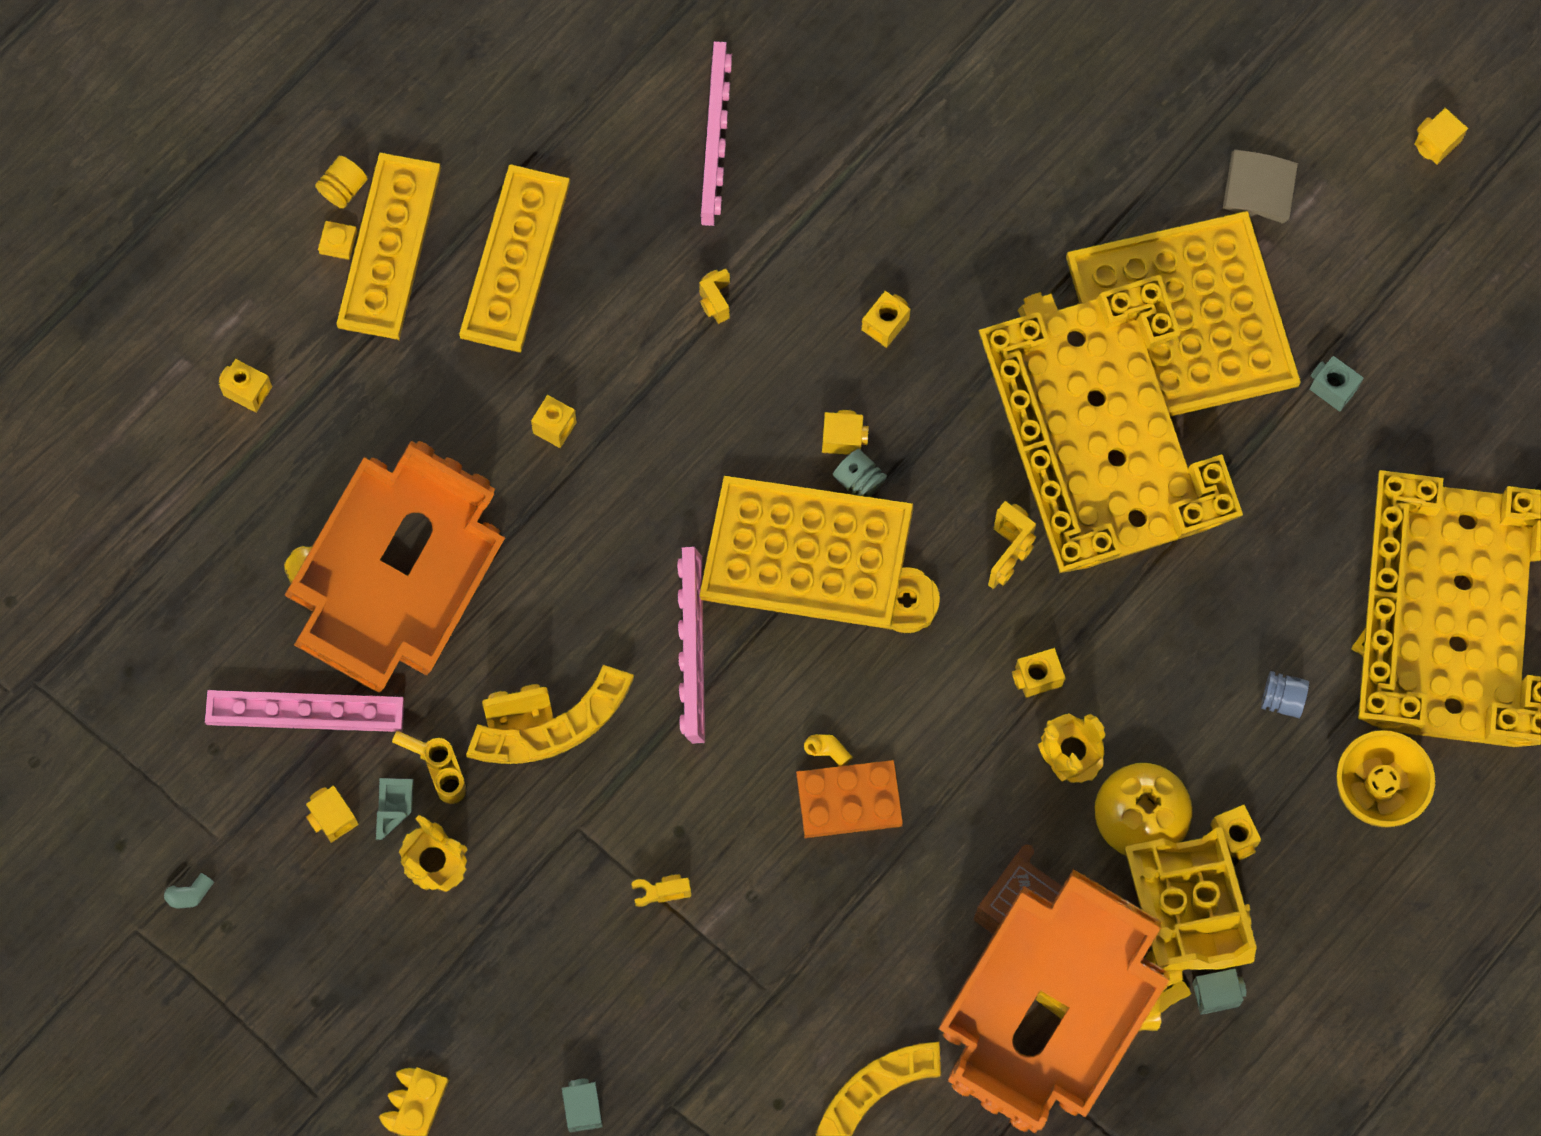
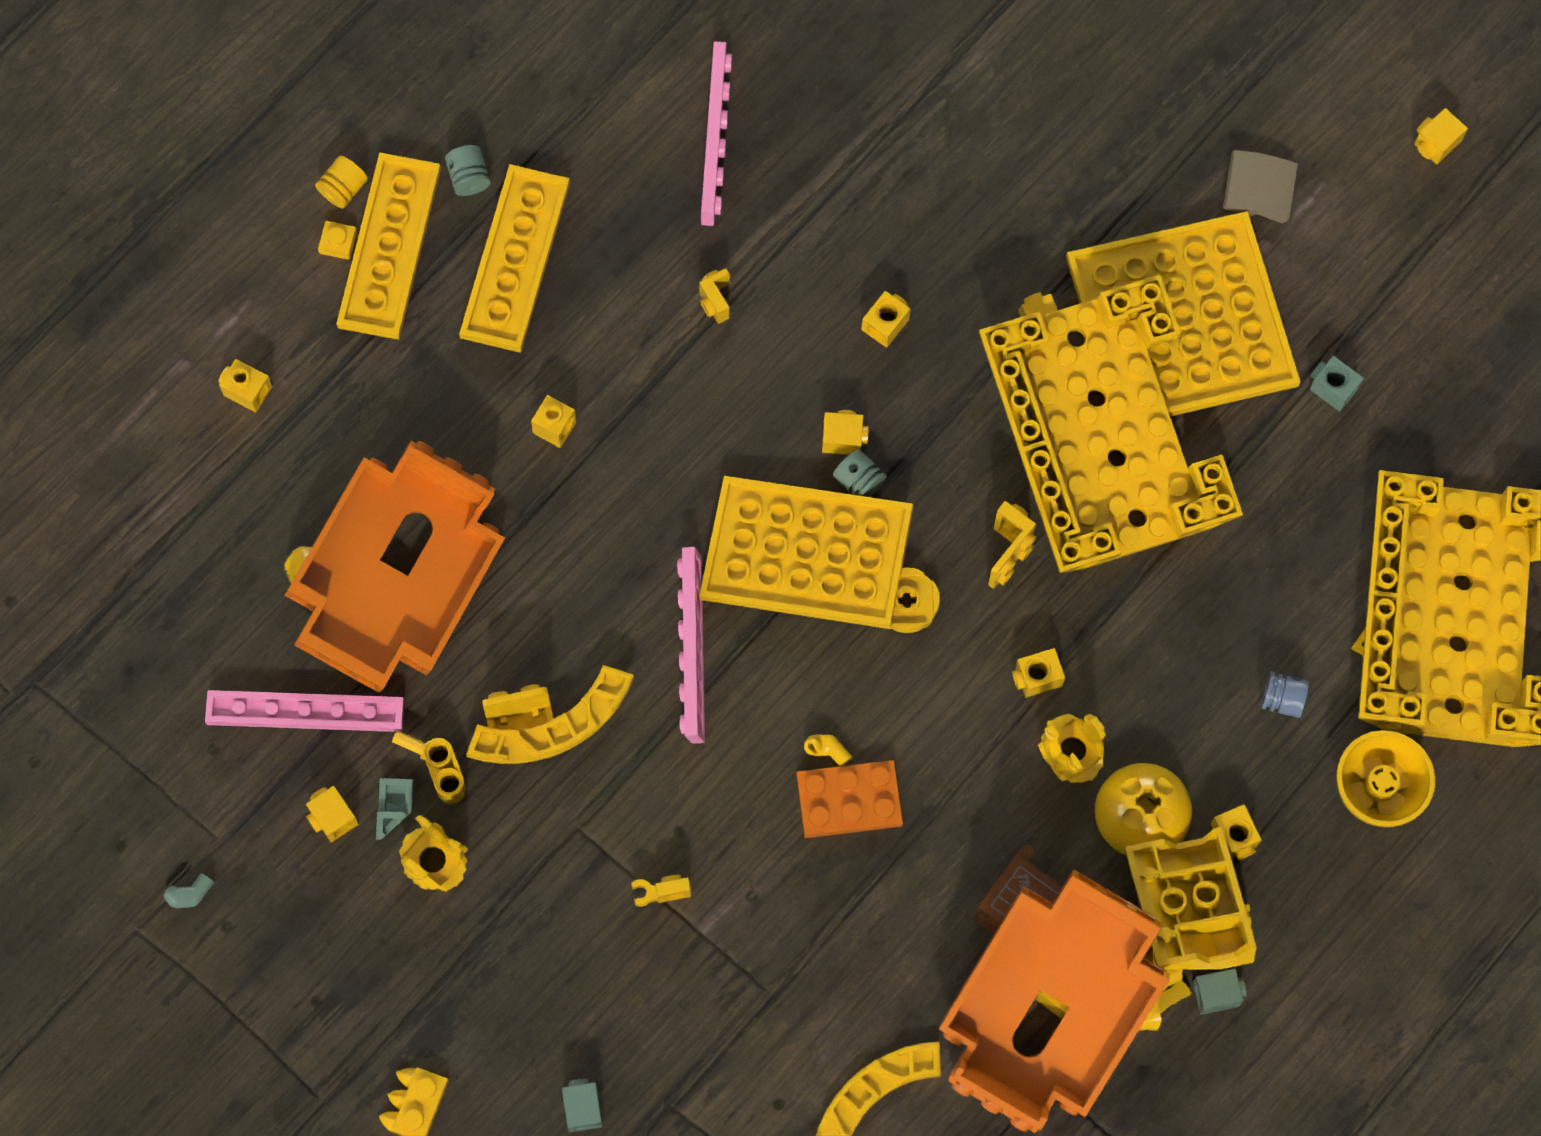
(467, 170): none -> sand green piece

